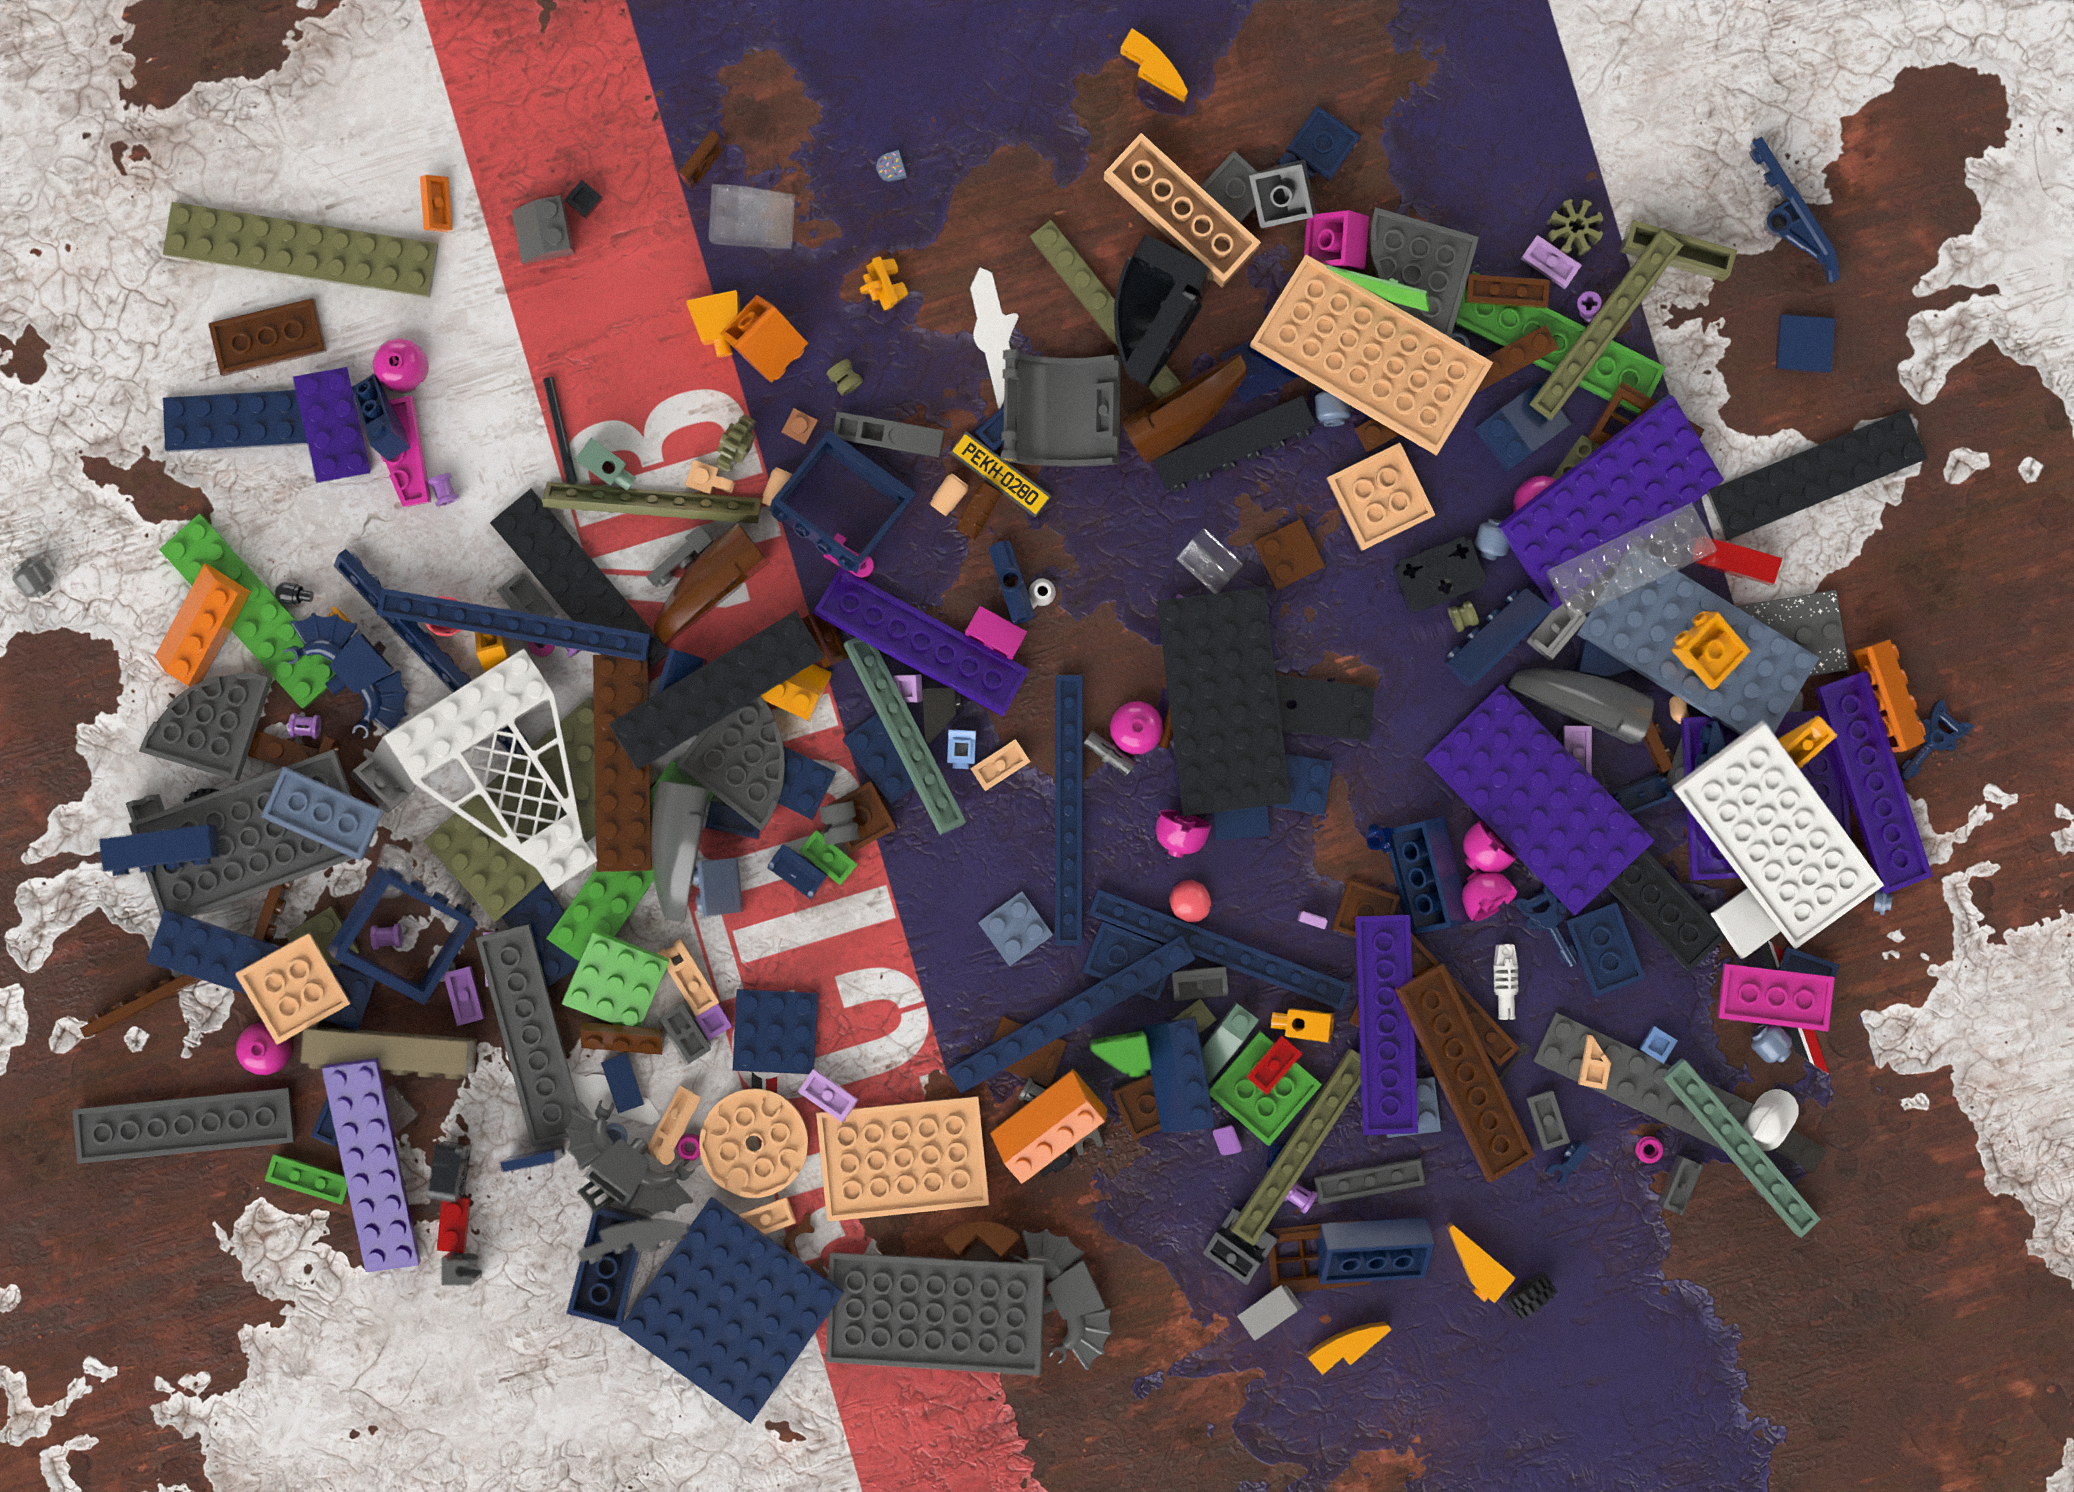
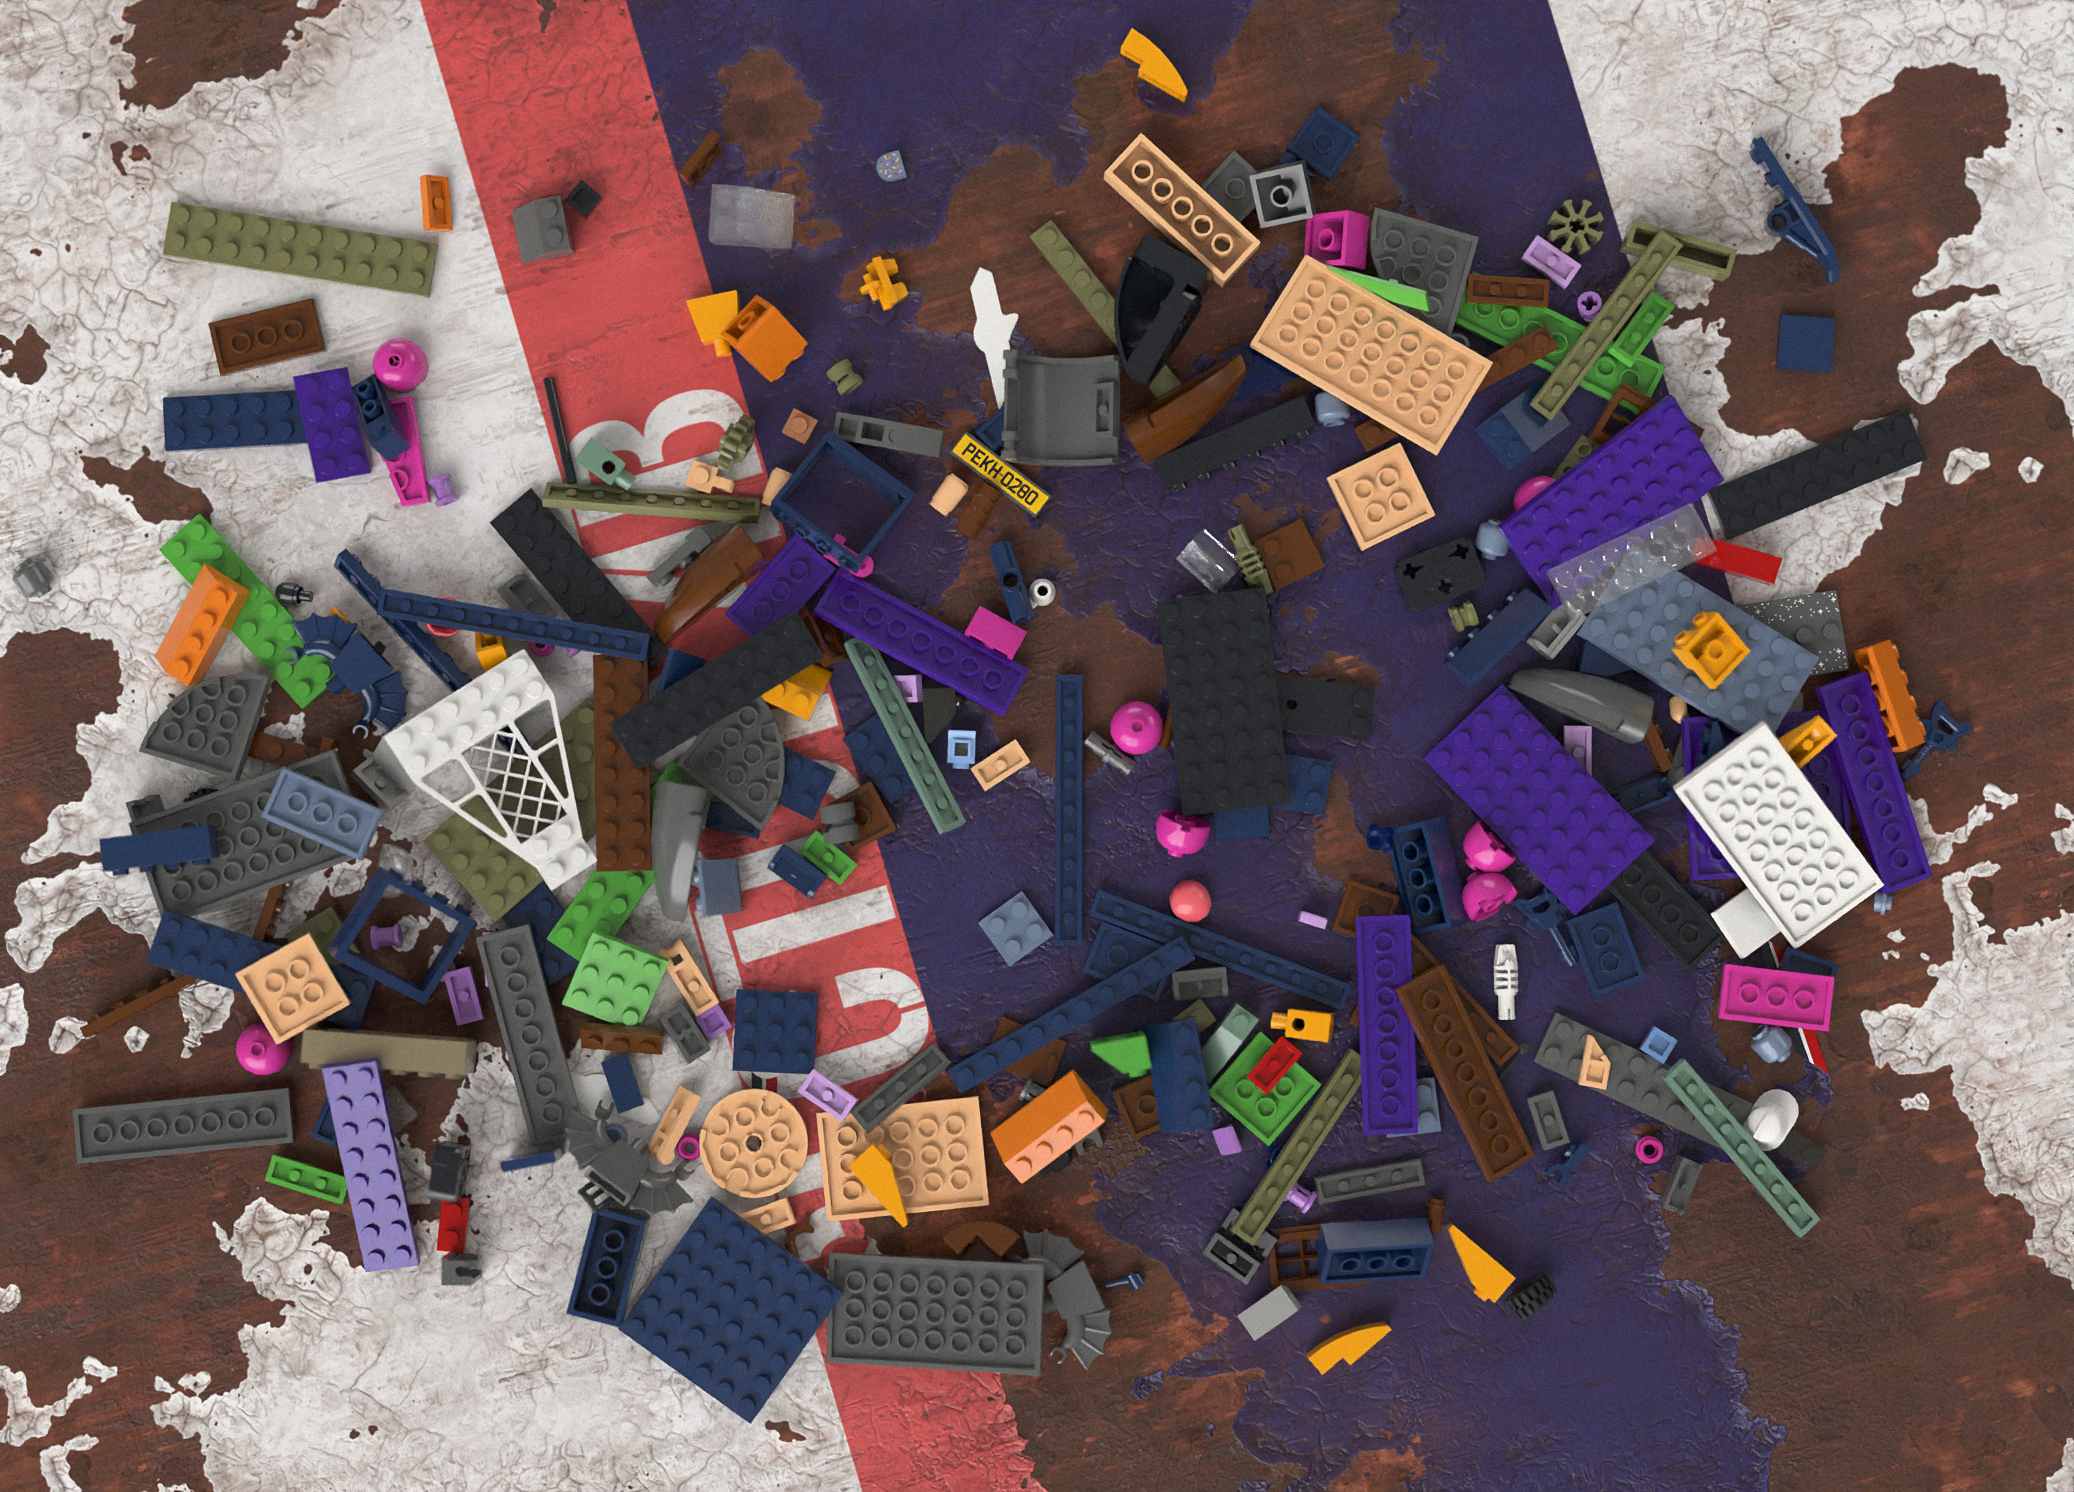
(313, 722): medium lavender bush -> none
(644, 1234): dark grey slope -> none
(781, 587): none -> dark purple plate
(879, 1176): none -> light orange slope
(900, 1088): none -> dark grey tile
(1134, 1278): none -> dark blue hand
(1249, 560): none -> olive hinge
(1435, 1213): none -> reddish brown pin
(1641, 329): none -> bright green plate

